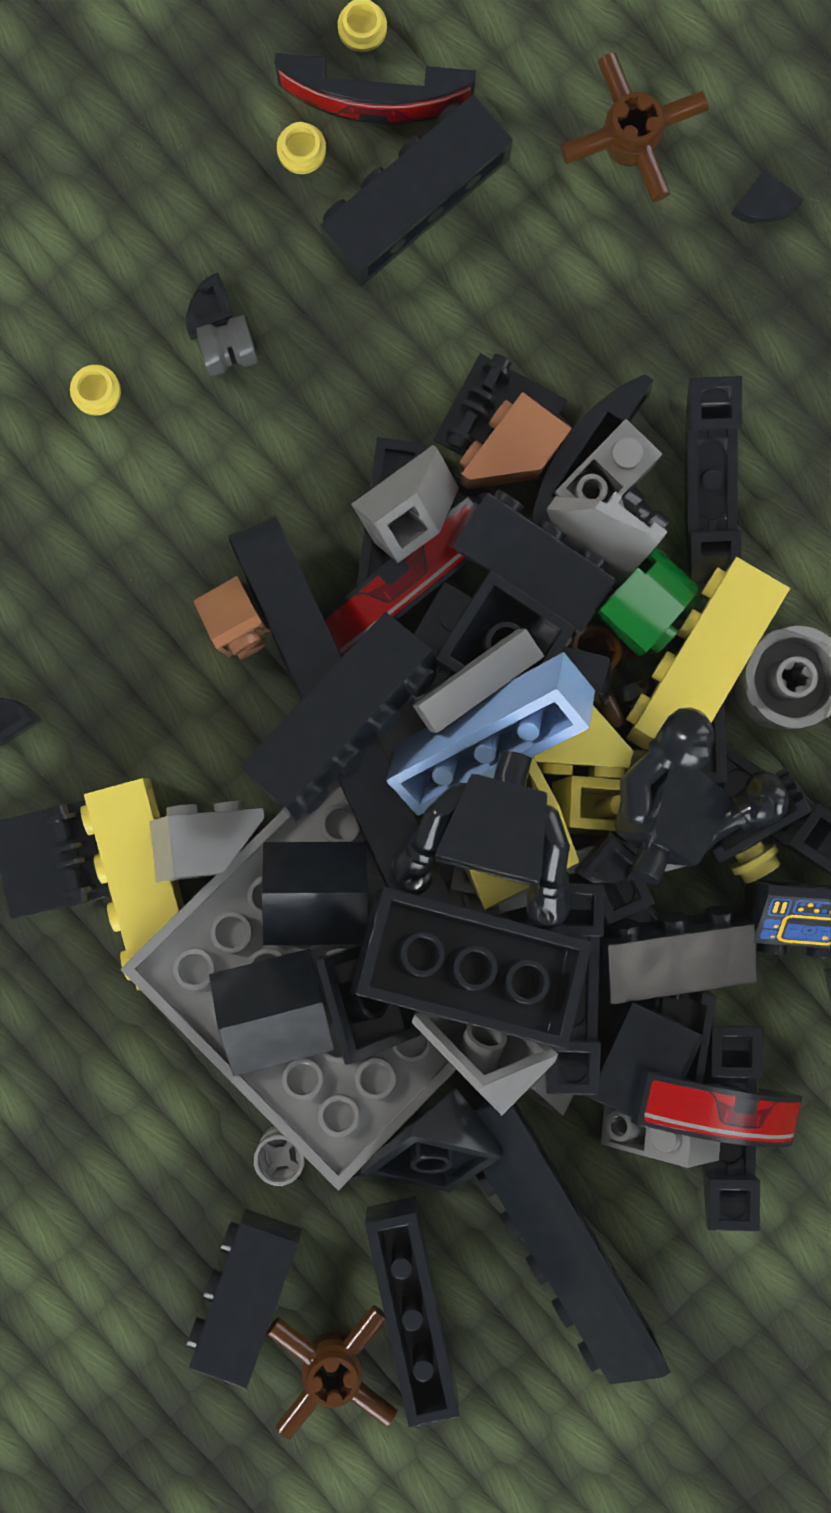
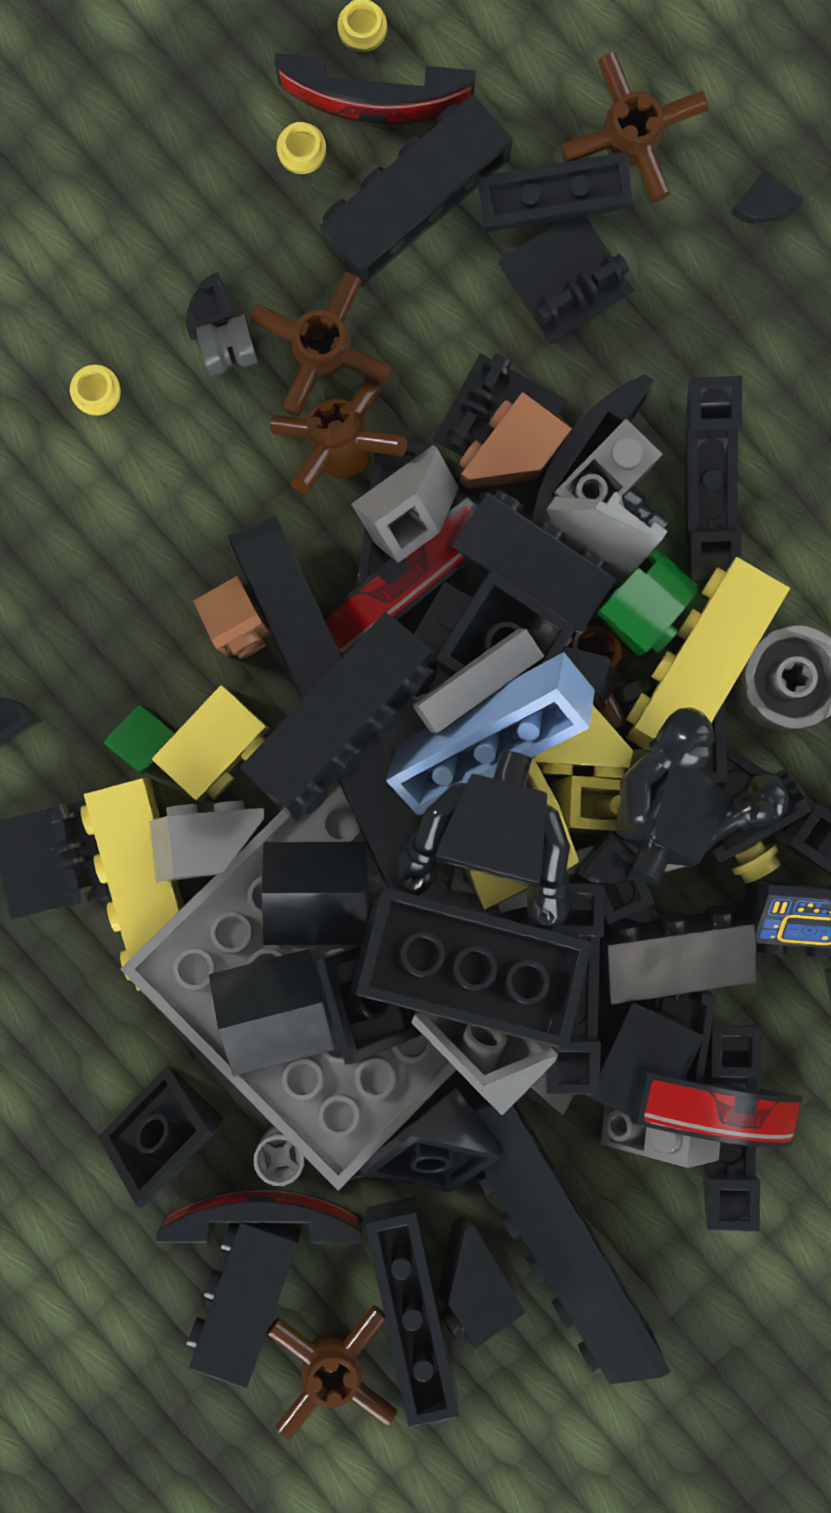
(139, 739): none -> green slope
(158, 1134): none -> black slope
(212, 745): none -> light yellow brick
(313, 327): none -> reddish brown bar
(327, 1220): none -> black slope
(338, 437): none -> reddish brown bar
(474, 1288): none -> black slope
(556, 192): none -> black plate
(566, 276): none -> black hinge

